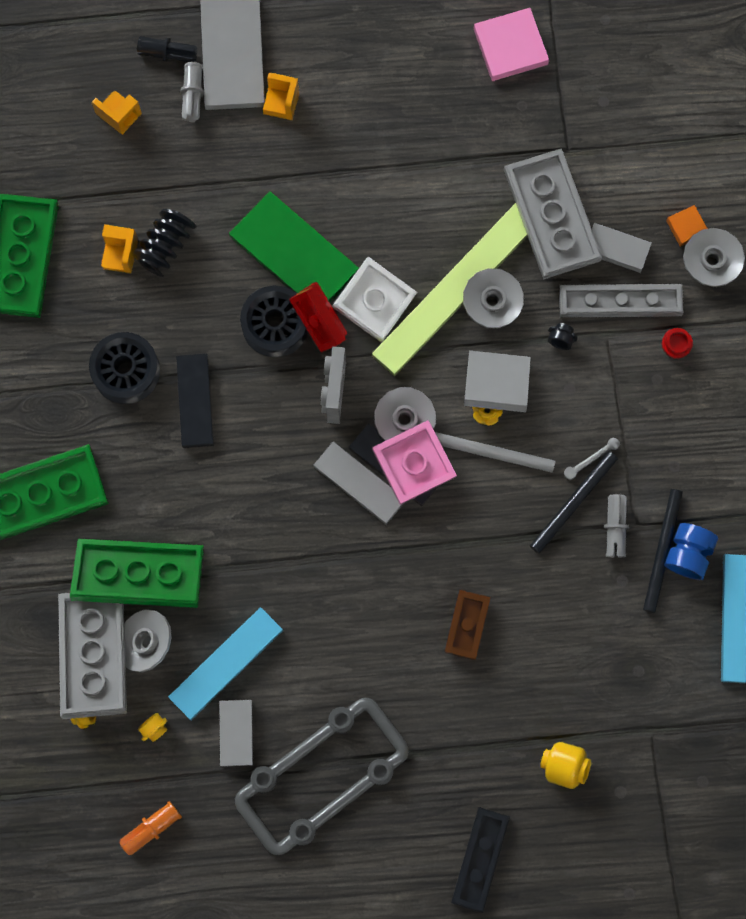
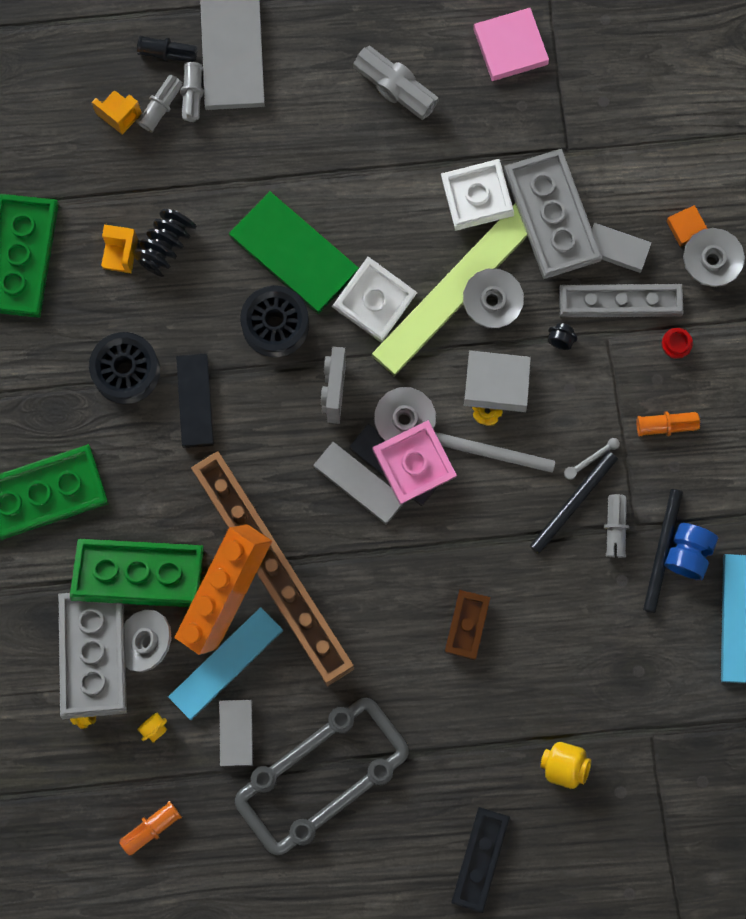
(159, 103): none -> light grey axle
(223, 589): none -> orange brick
(276, 572): none -> medium nougat brick
(281, 96): light orange panel -> none
(319, 317): red panel -> none
(395, 82): none -> light grey piece
(477, 194): none -> white tile
(667, 423): none -> orange axle

